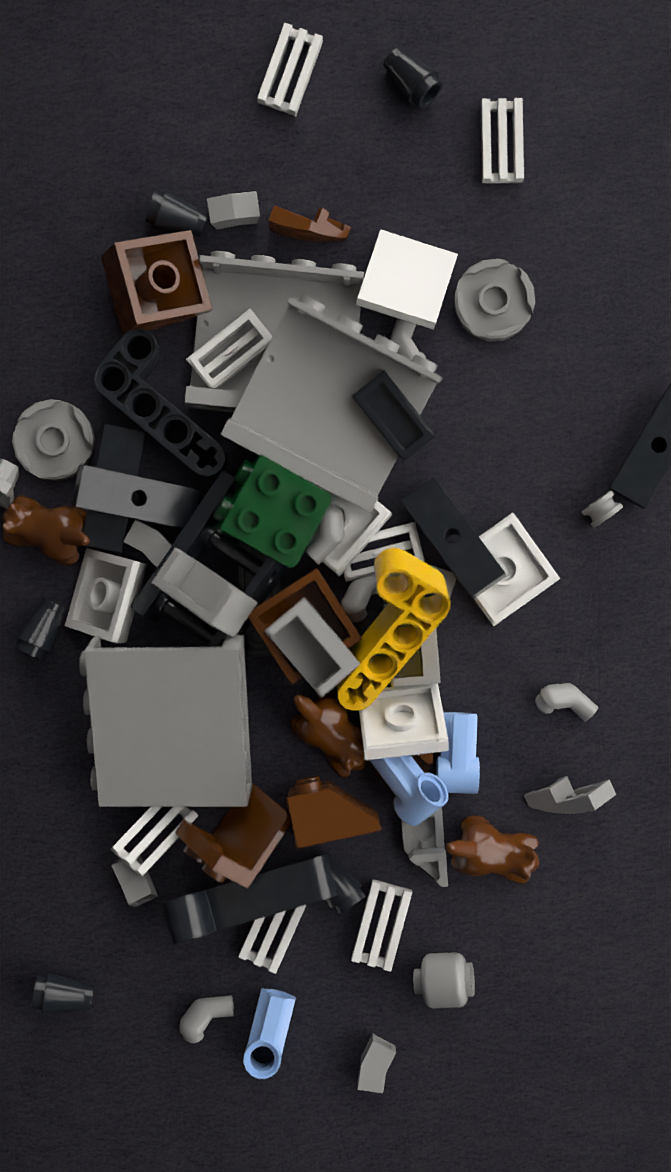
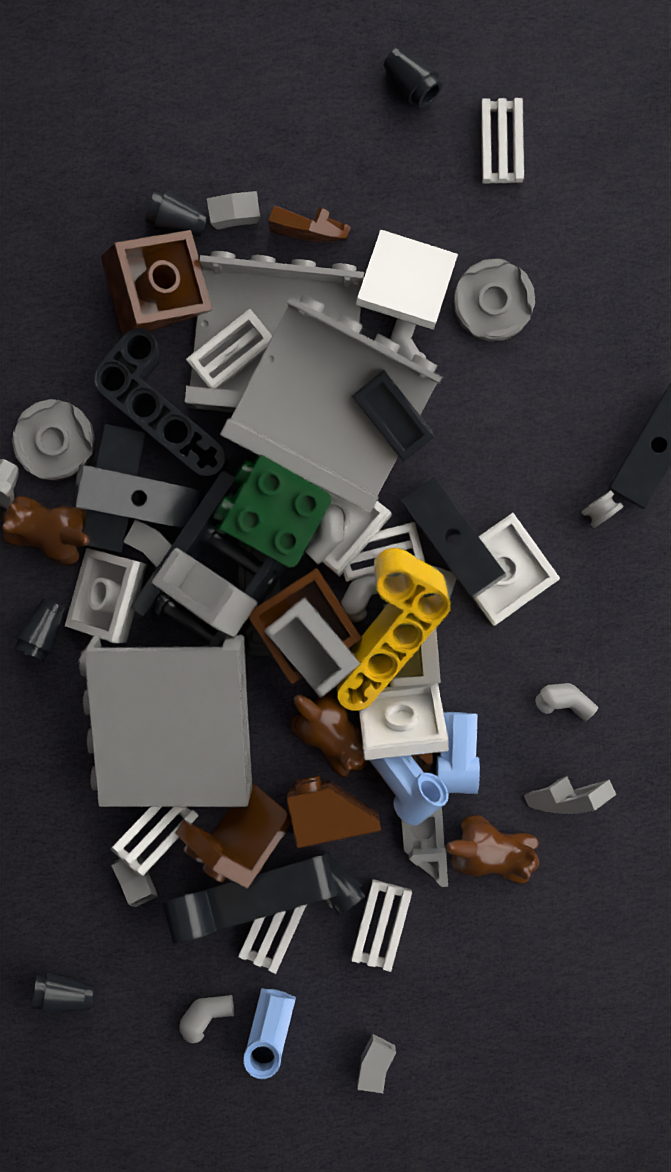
(300, 37): white tile -> none
(444, 980): light grey head -> none

